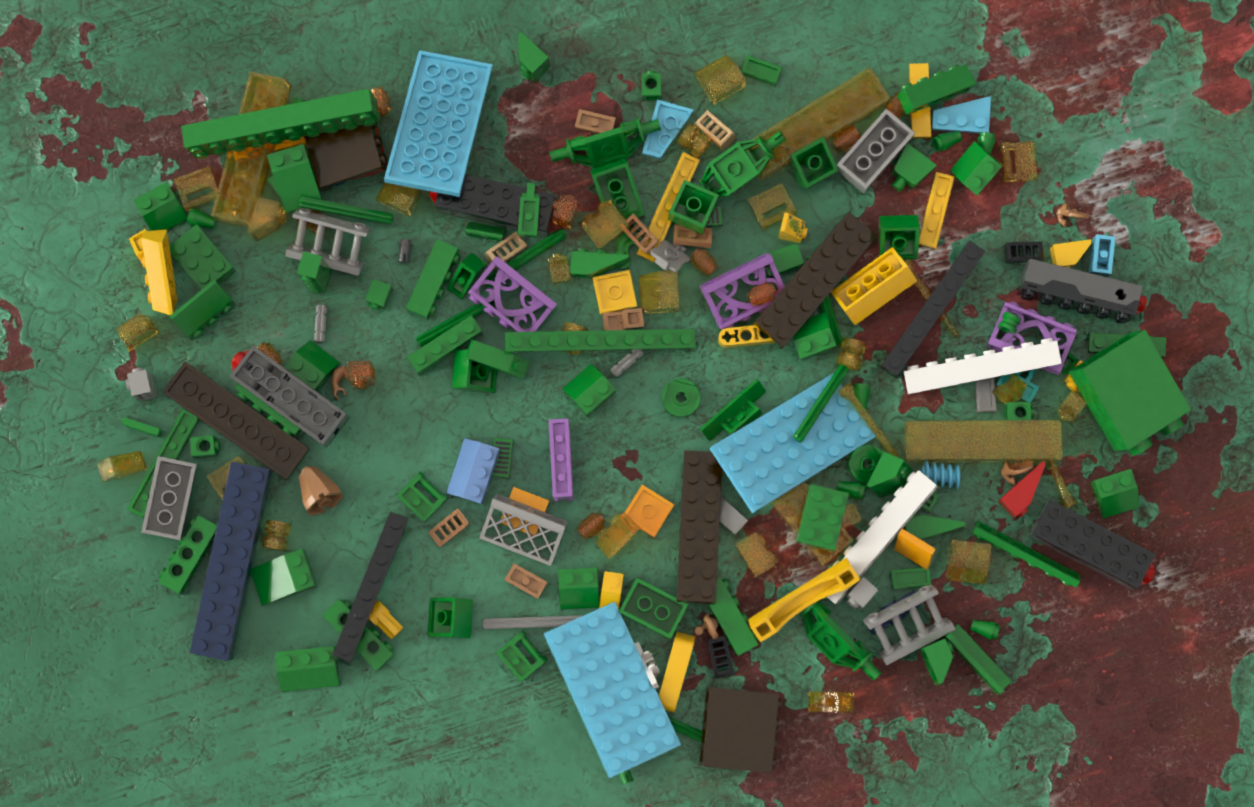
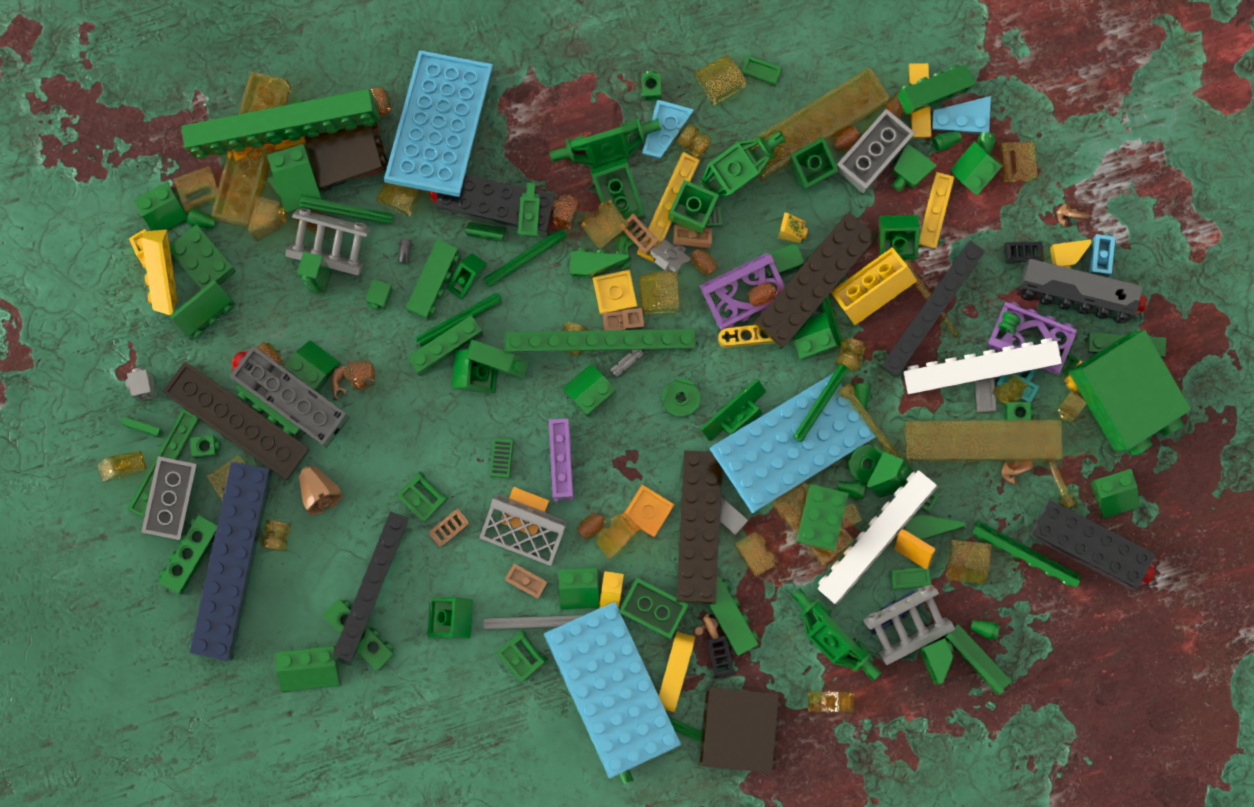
(136, 331): clear yellow torso -> none
(283, 577): green slope -> none
(320, 323): light grey axle -> none
(382, 617): yellow piece -> none
(473, 471): medium blue slope -> none
(501, 245): tan slope -> none
(506, 272): medium lavender fence -> none
(531, 59): green slope -> none
(559, 268): clear yellow bracket -> none
(594, 122): medium nougat plate -> none
(649, 662): white piece -> none
(726, 141): tan slope -> none
(768, 201): clear yellow plate -> none
(779, 613): yellow arch -> none
(860, 594): light grey brick -> none
(942, 474): medium azure piece -> none
(1022, 493): red slope -> none

